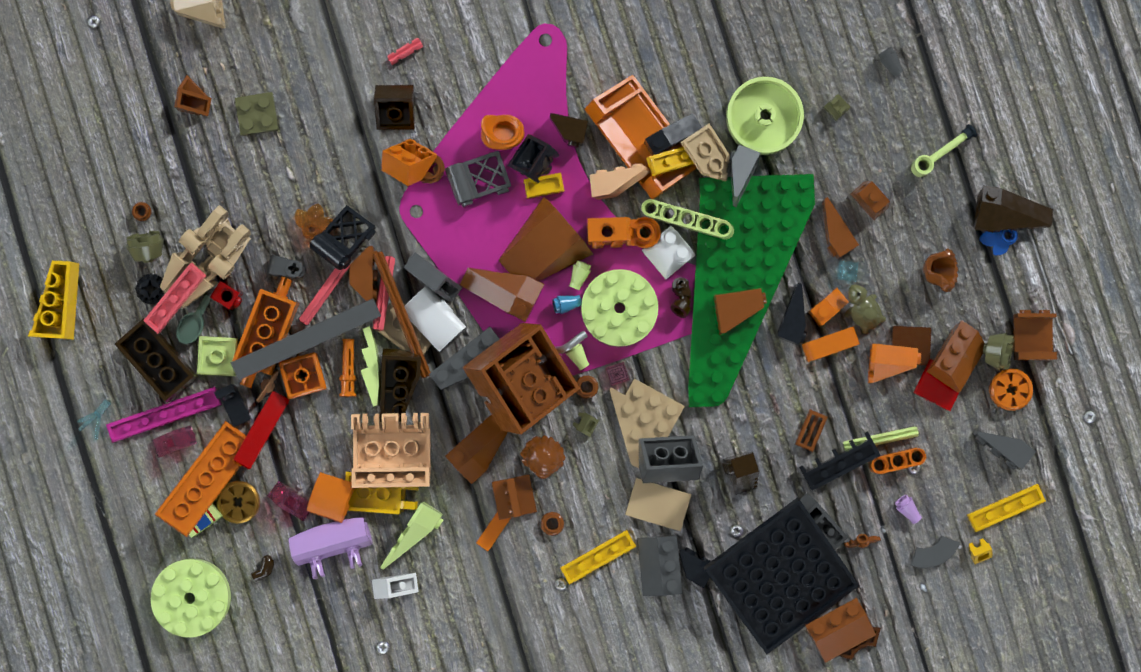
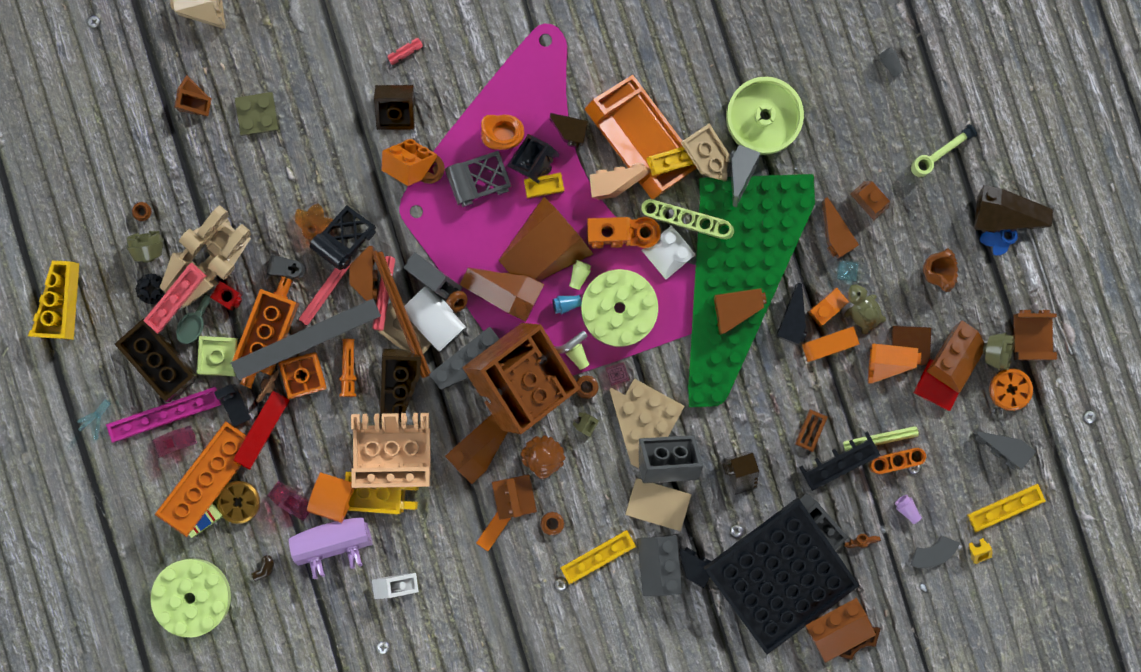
(371, 374): yellowish green slope -> none
(421, 524): yellowish green wedge -> none
(460, 305): none -> dark orange piece
(672, 135): slope -> none
(682, 290): dark brown arm -> none
(836, 107): olive tile -> none

